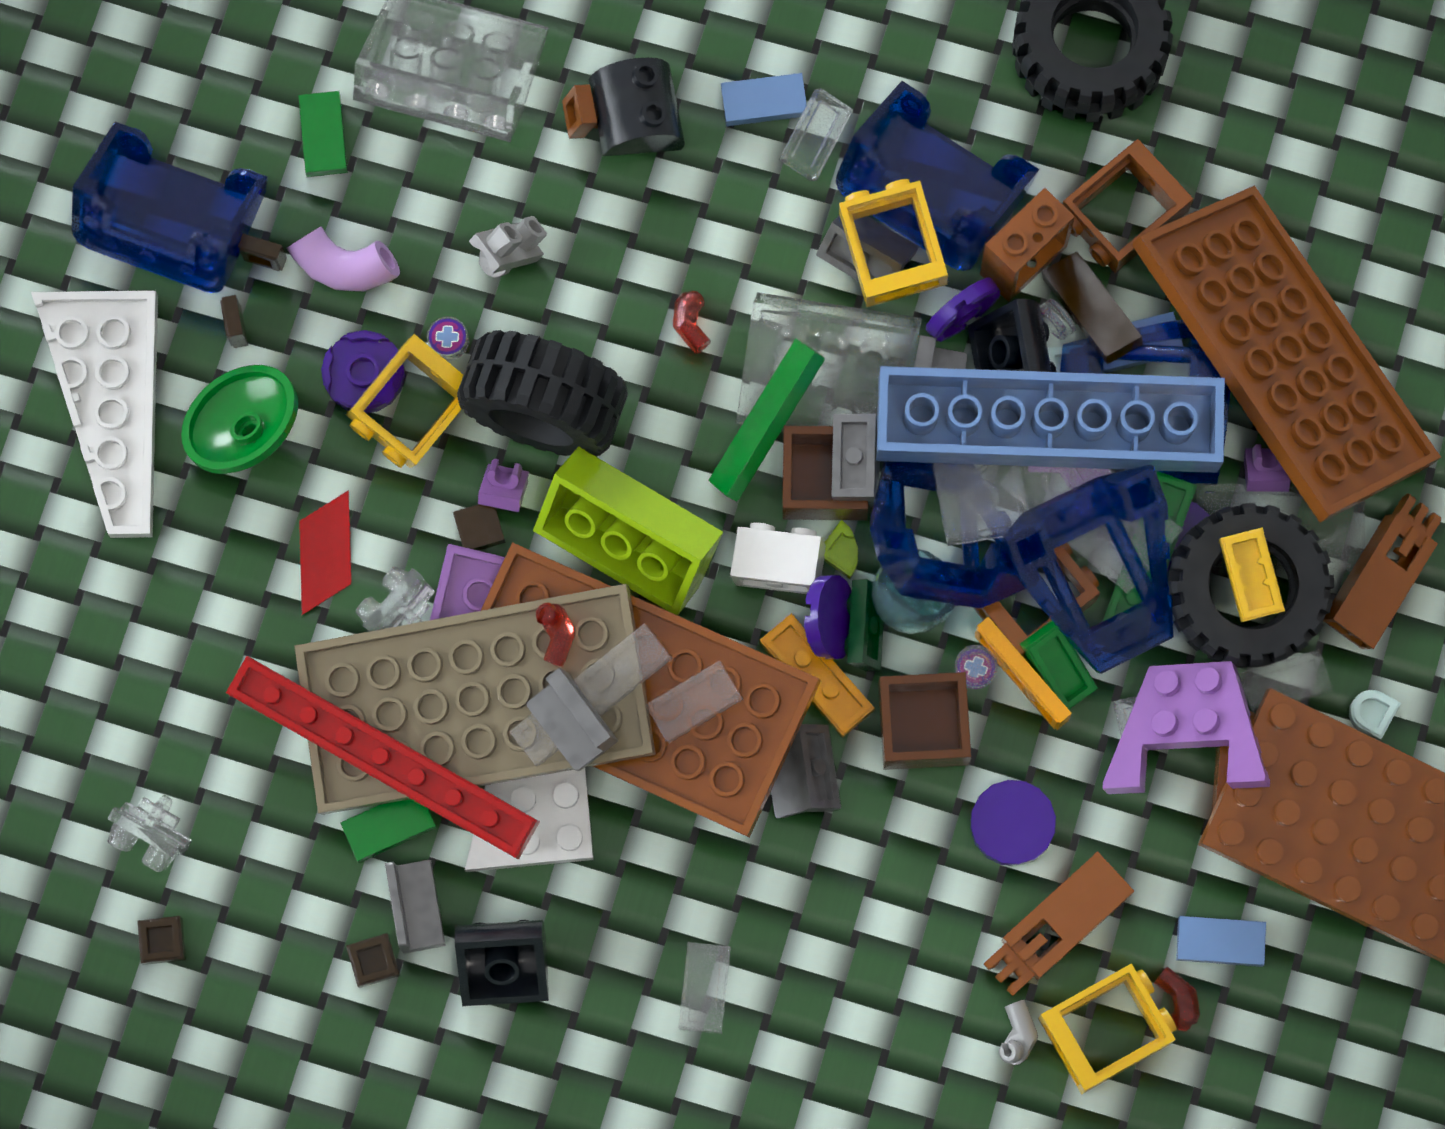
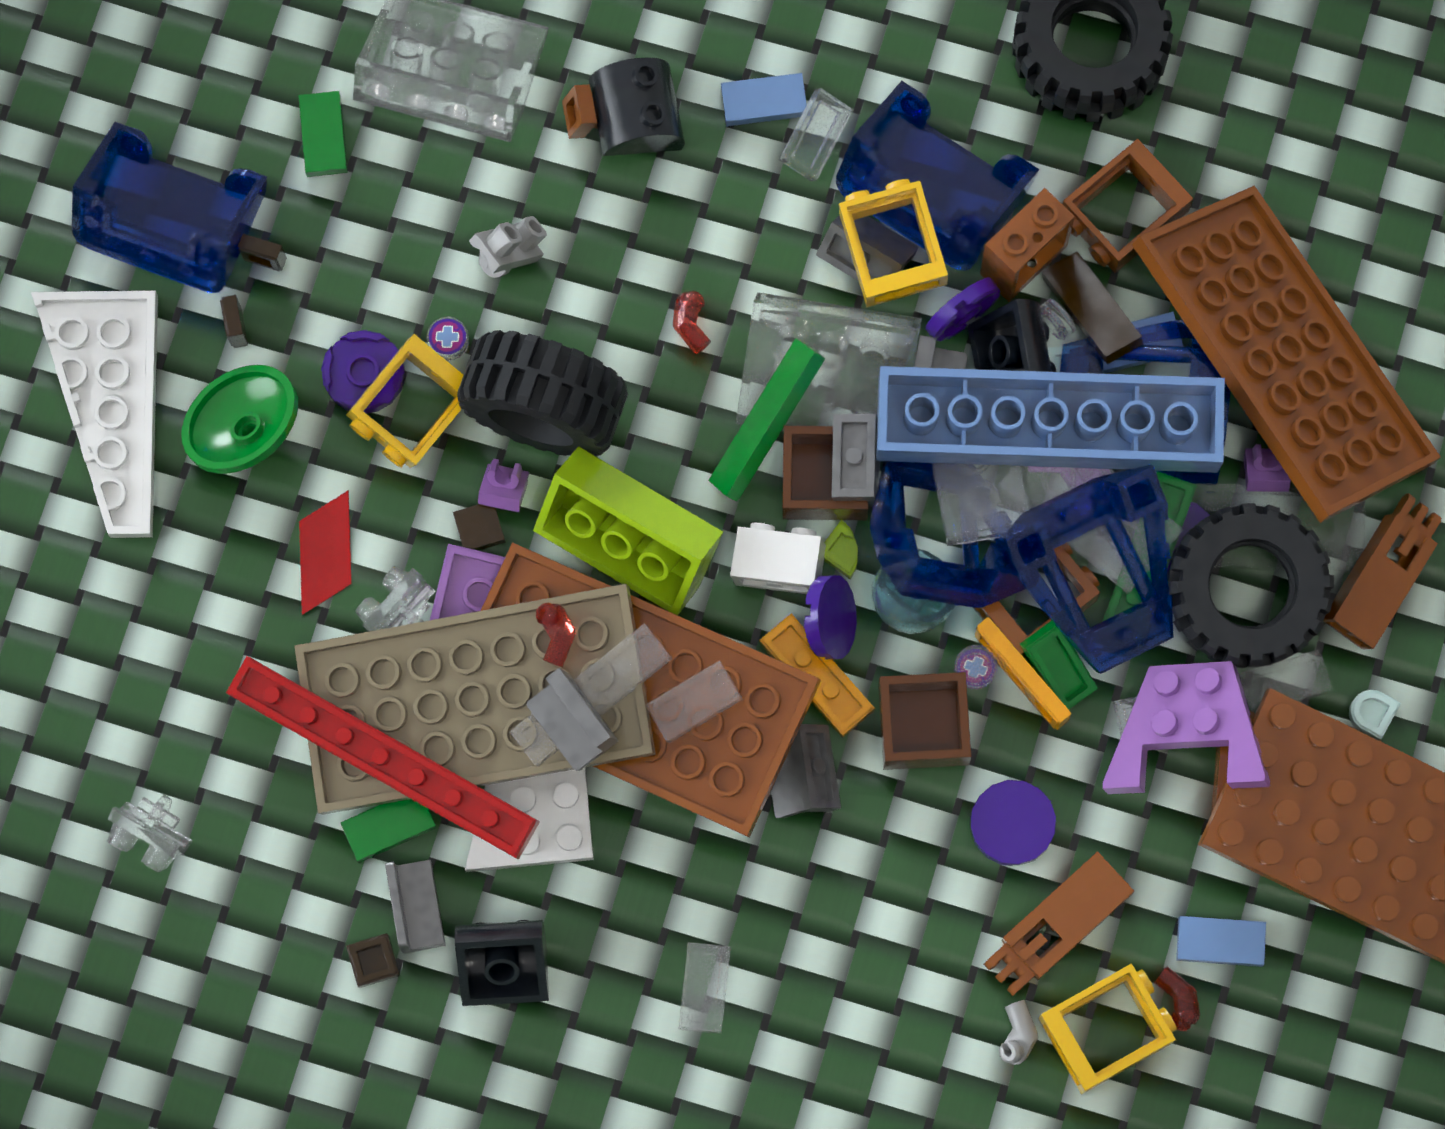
(161, 940): dark brown tile -> none
(344, 268): lavender cylinder -> none
(866, 628): dark green plate -> none
(1251, 574): yellow plate -> none

